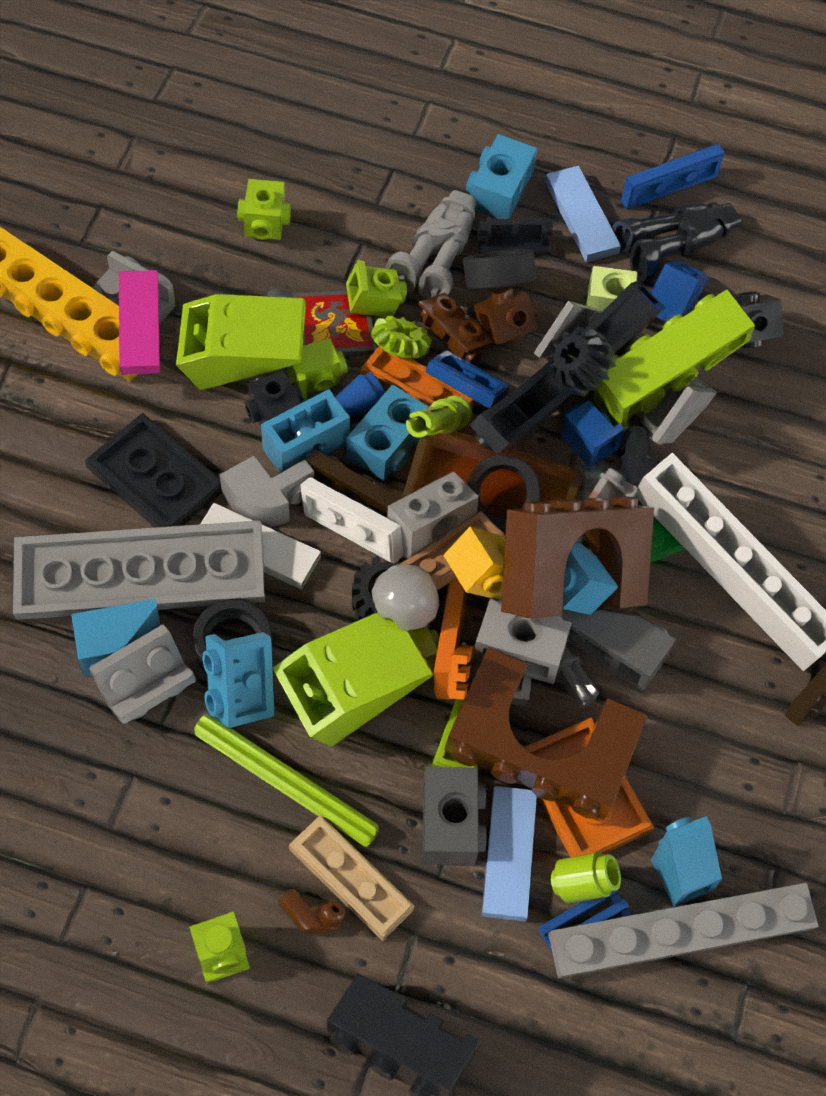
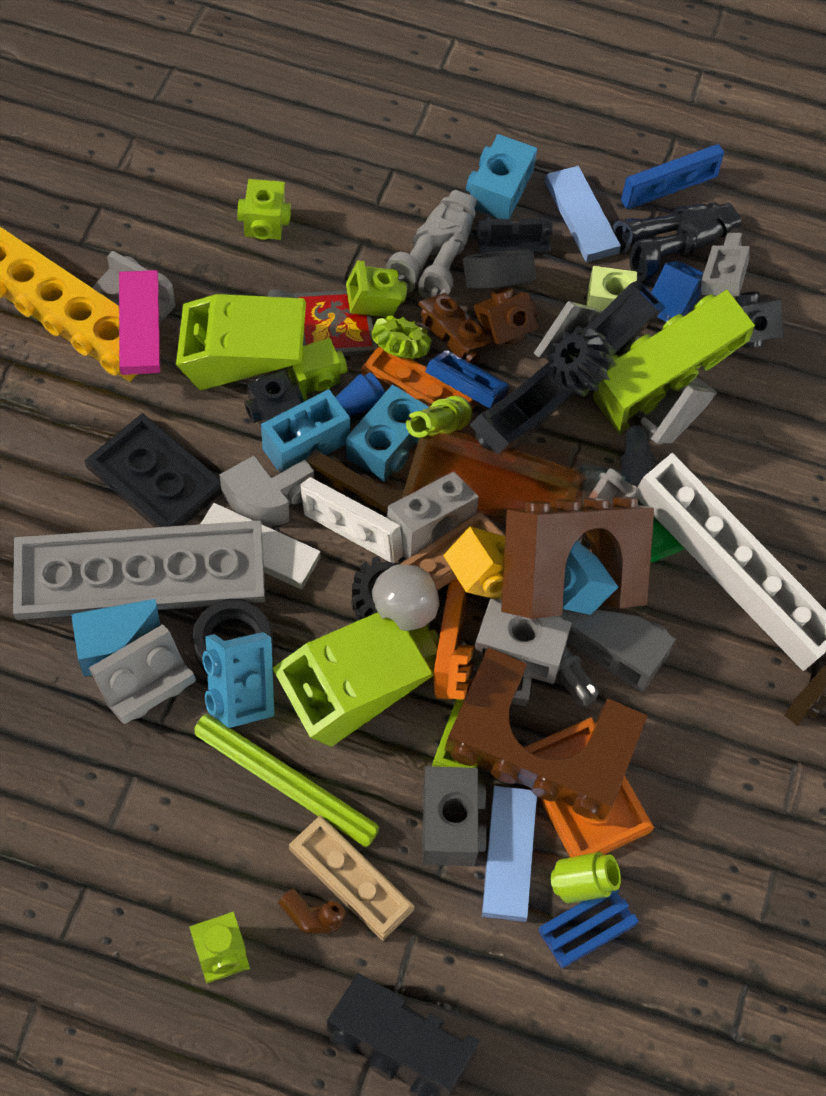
(507, 462): black tyre -> none
(590, 433): blue brick -> none
(682, 930): light grey plate -> none
(687, 860): dark azure slope -> none
(726, 267): none -> light grey hinge

